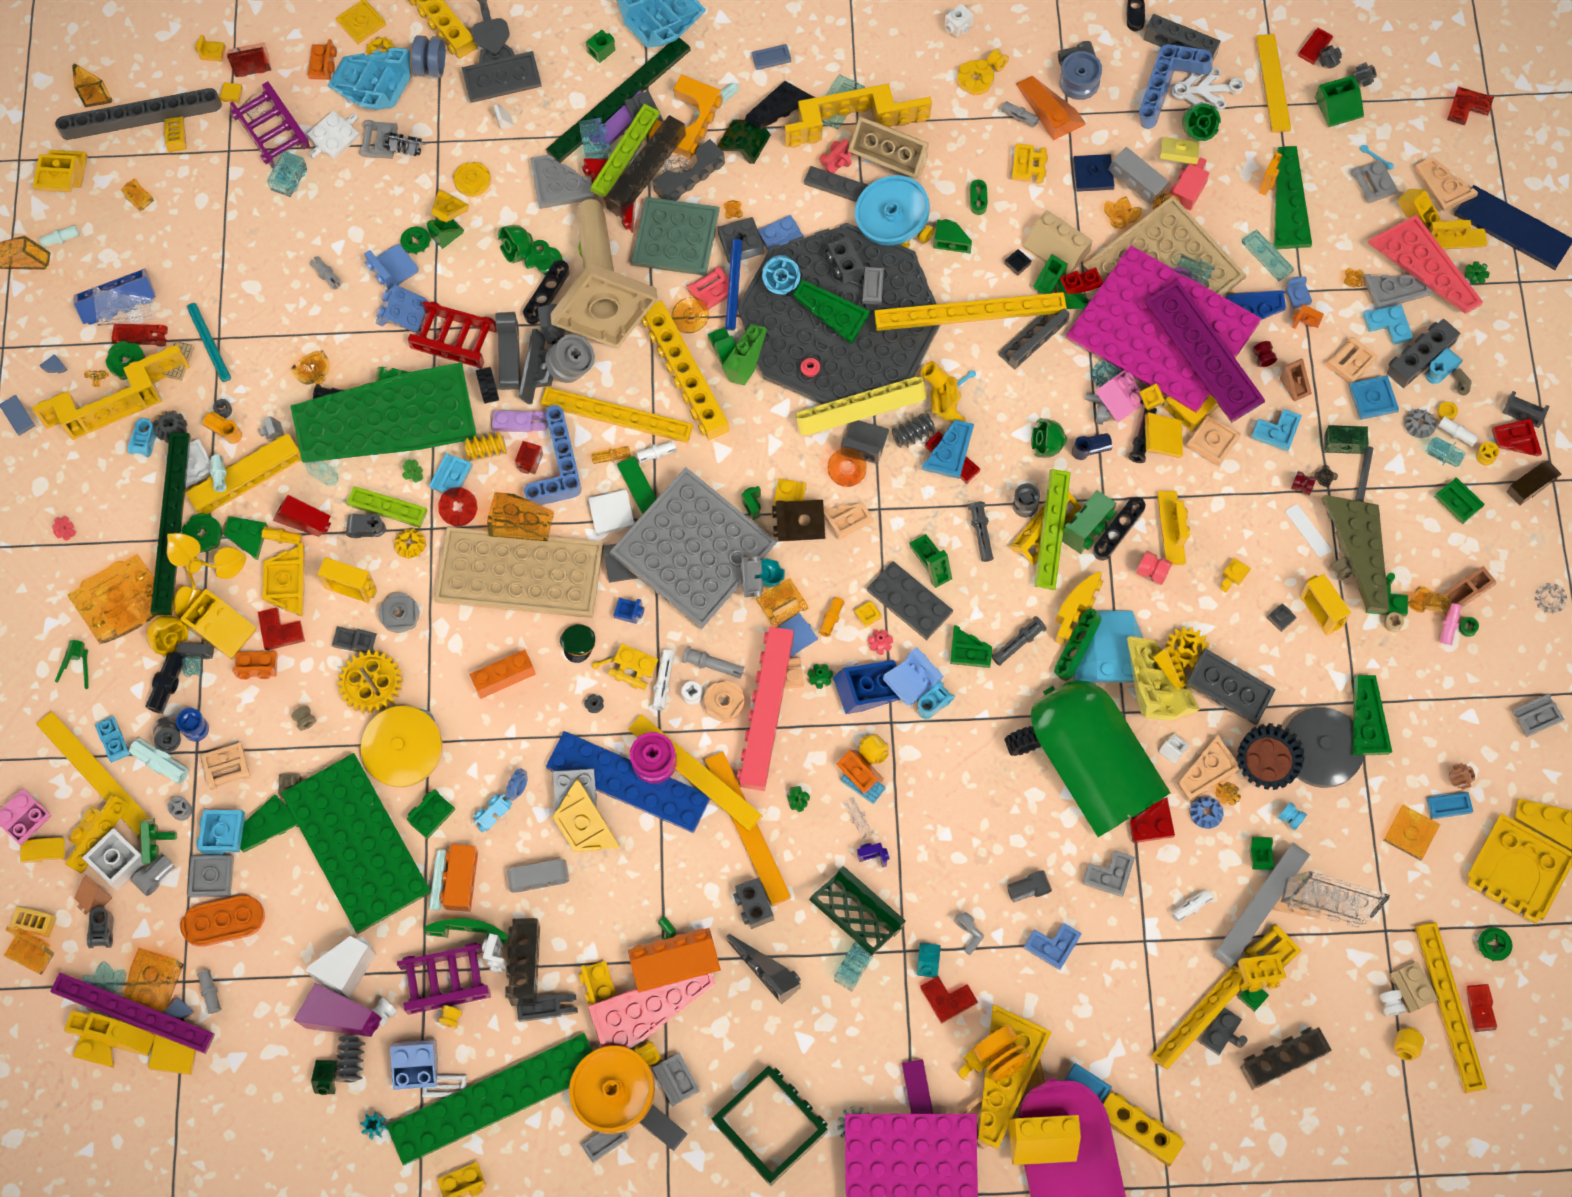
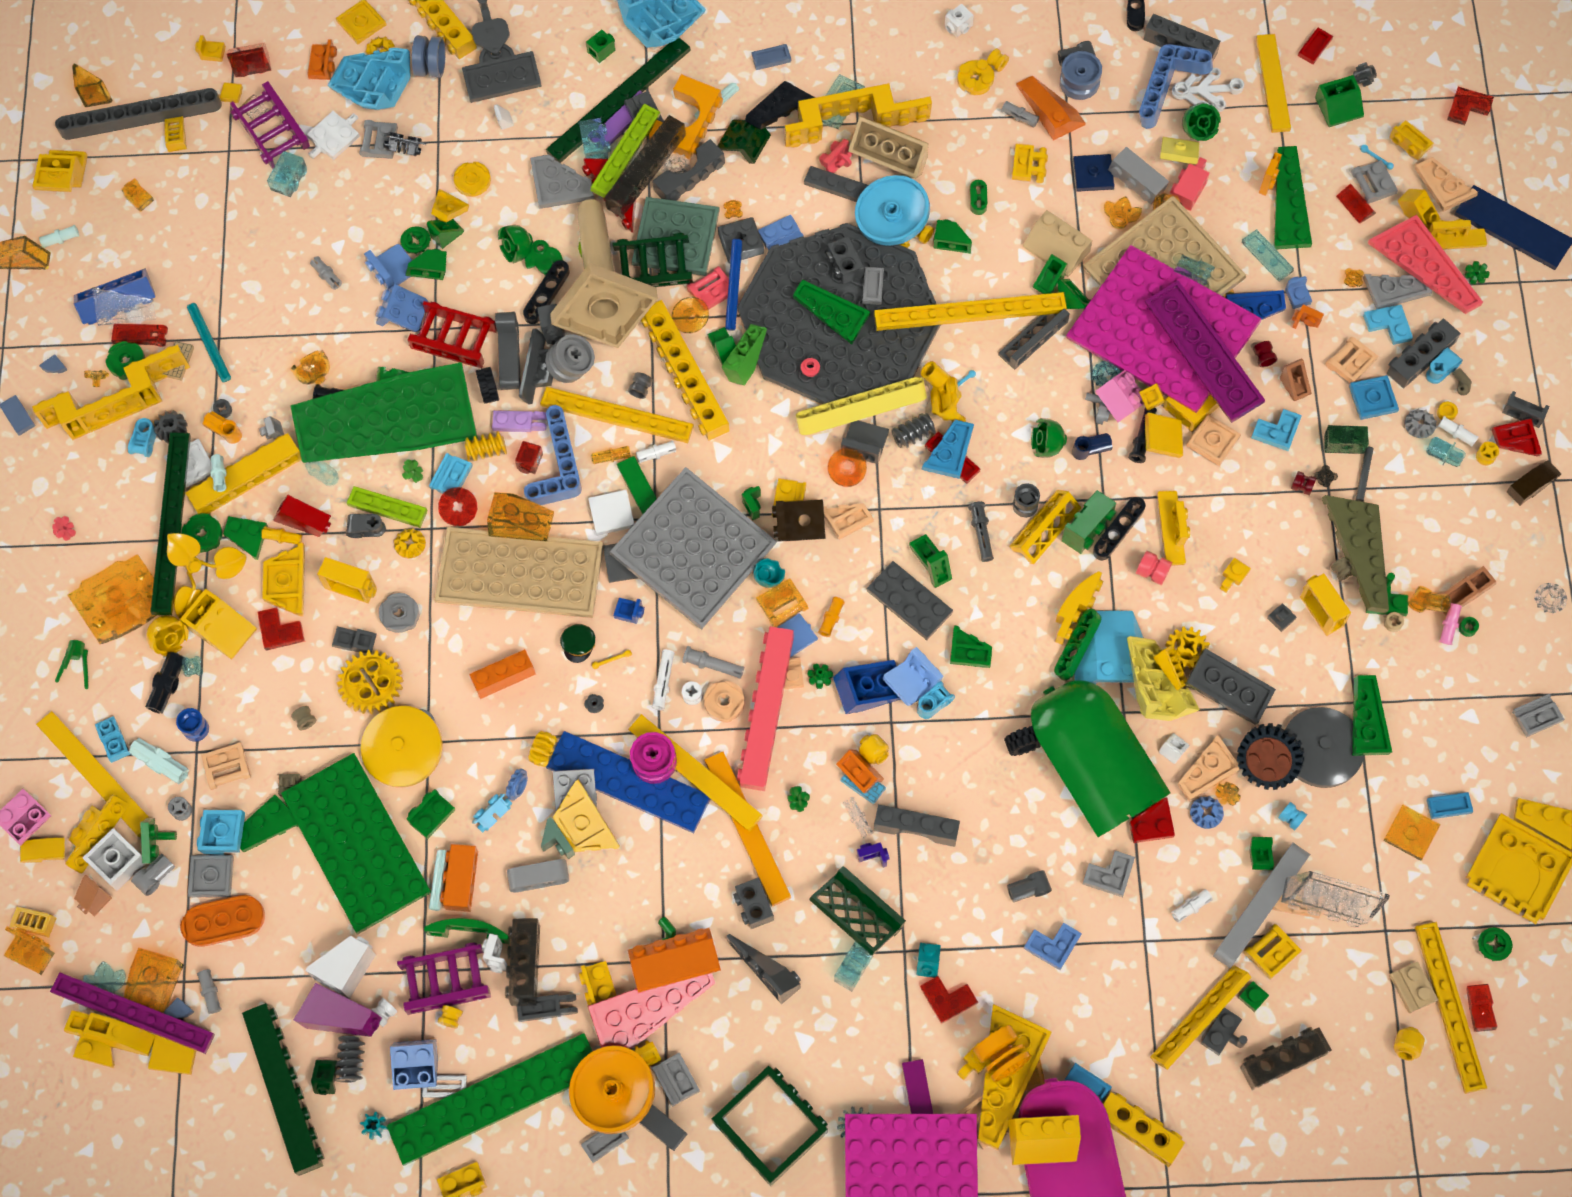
(100, 933): dark grey piece -> none
(166, 734): dark grey wheel -> none
(191, 650): dark grey beam -> none
(255, 664): orange bracket -> none
(283, 1090): none -> dark green brick
(429, 265): none -> green slope
(542, 748): none -> yellow gear
(552, 836): none -> sand green slope
(635, 661): yellow plate -> none
(640, 385): none -> flat silver wheel
(663, 278): none -> dark green fence
(751, 585): light grey hinge -> none
(781, 274): medium azure cylinder -> none
(868, 614): yellow tile -> none
(880, 641): coral plant -> none
(936, 828): none -> dark grey arch
(966, 923): light grey plate -> none
(1018, 262): black plate -> none
(1025, 635): dark grey pin -> none
(1052, 529): lime plate -> none
(1082, 282): red slope -> none
(1261, 972): yellow bracket -> none
(1308, 530): white sticker -> none
(1330, 56): dark grey gear -> none
(1356, 204): none -> clear red slope
(1392, 1004): white wheel -> none
(1411, 140): none -> yellow bracket
(1459, 500): green plate -> none
(1462, 776): nougat gear -> none

